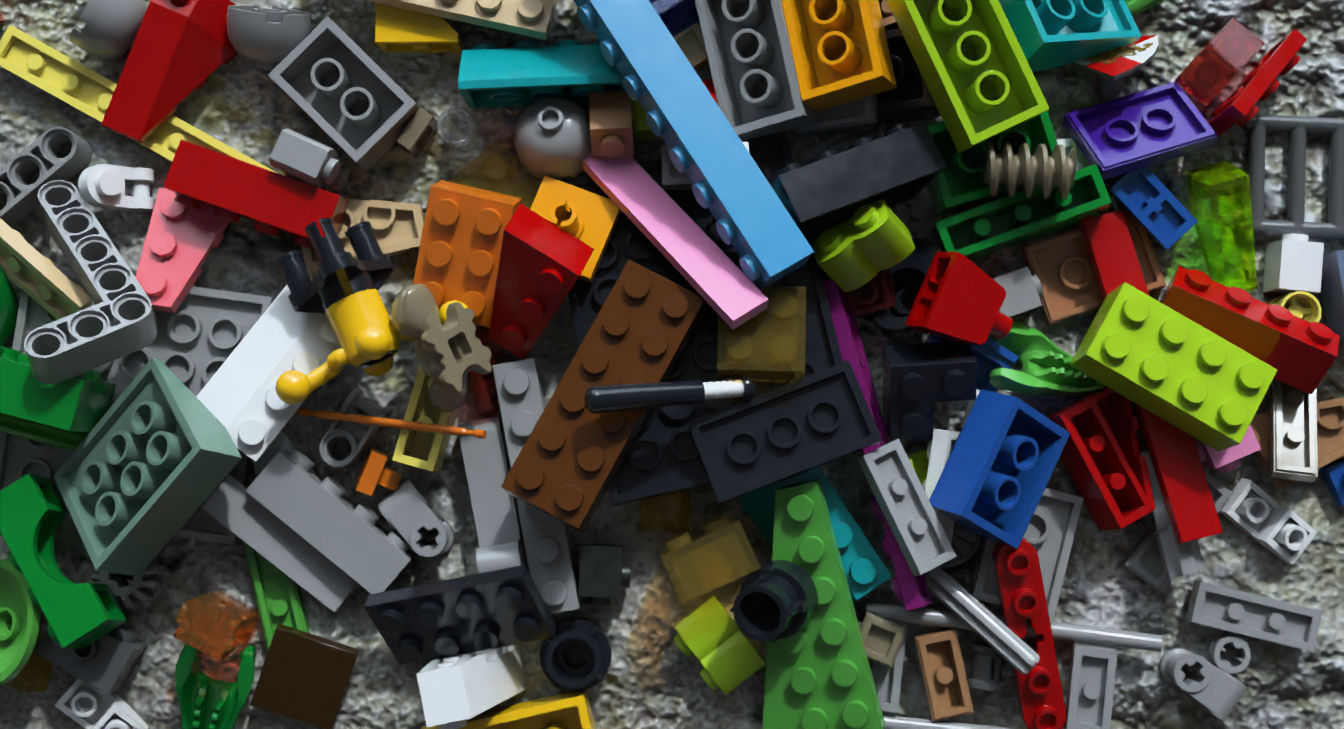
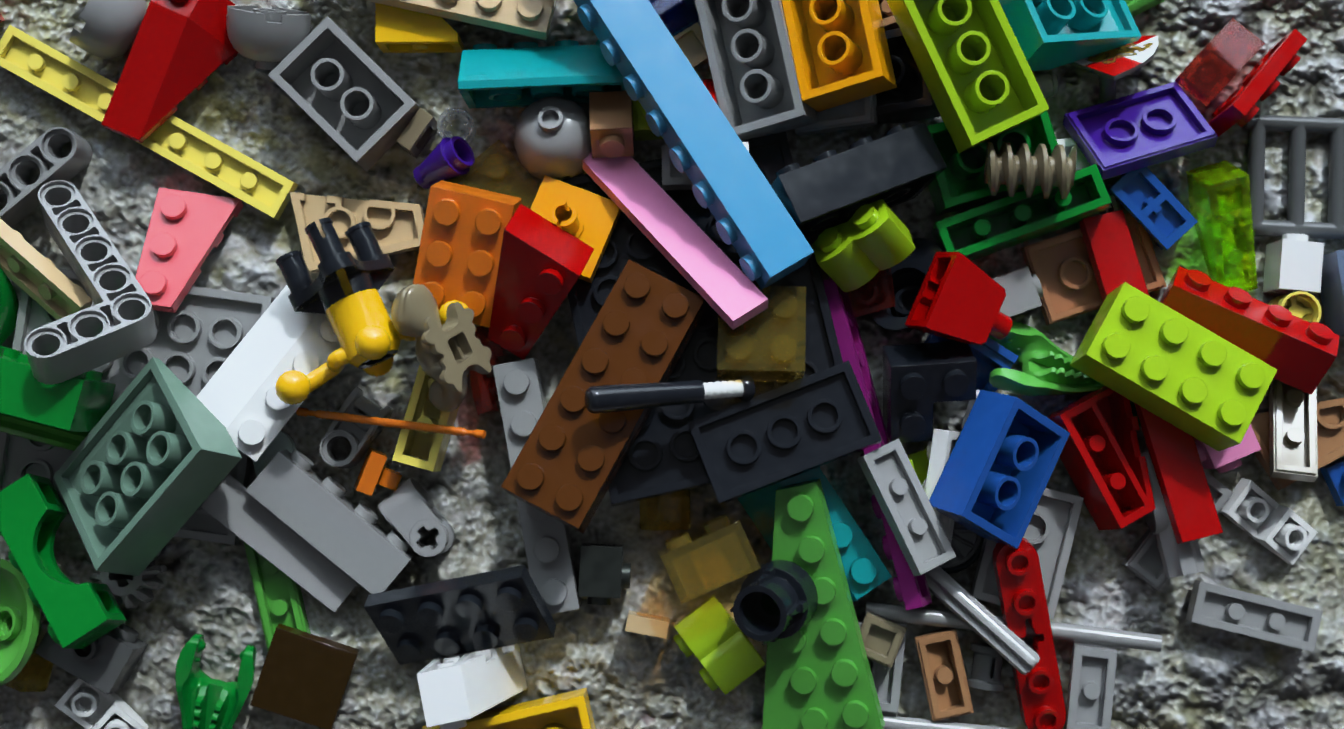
(105, 187): white plate -> none
(216, 624): clear orange brick -> none
(251, 193): red brick -> none
(309, 161): light grey brick -> none
(446, 161): none -> dark purple cone
(493, 508): light grey beam -> none
(572, 676): black piece -> none
(647, 624): none -> tan tile
(1204, 683): light grey piece -> none
(1240, 662): light grey bush -> none

